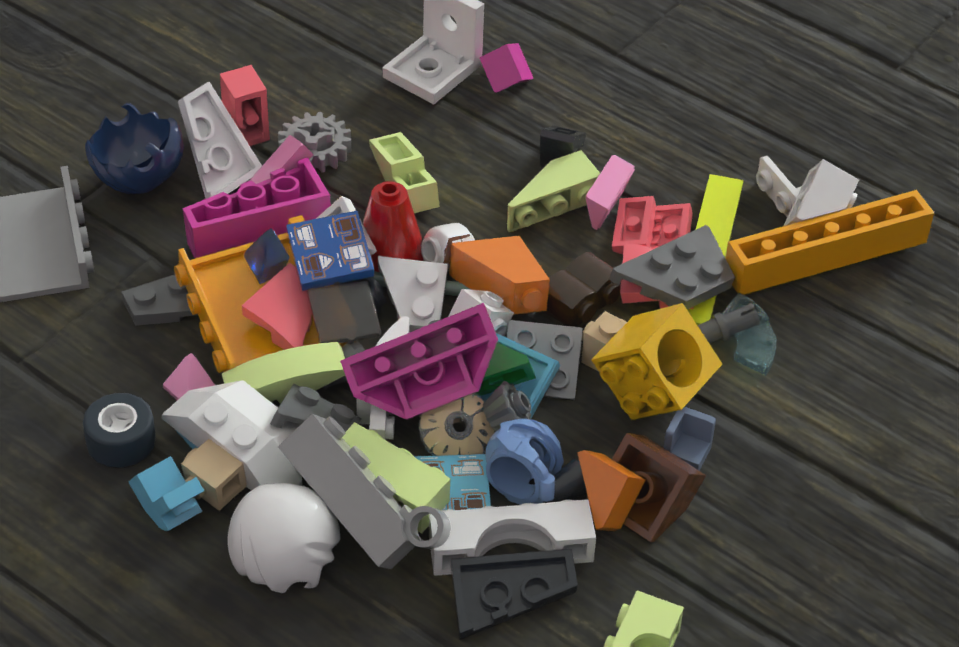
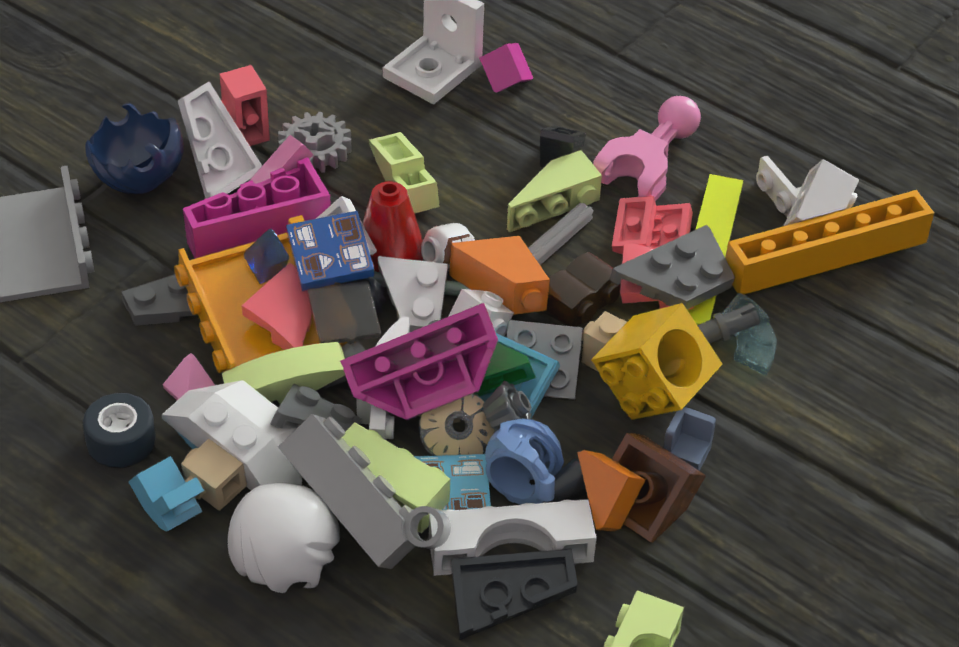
(561, 232): none -> light grey axle
(608, 189): bright pink slope -> none
(646, 154): none -> bright pink piece

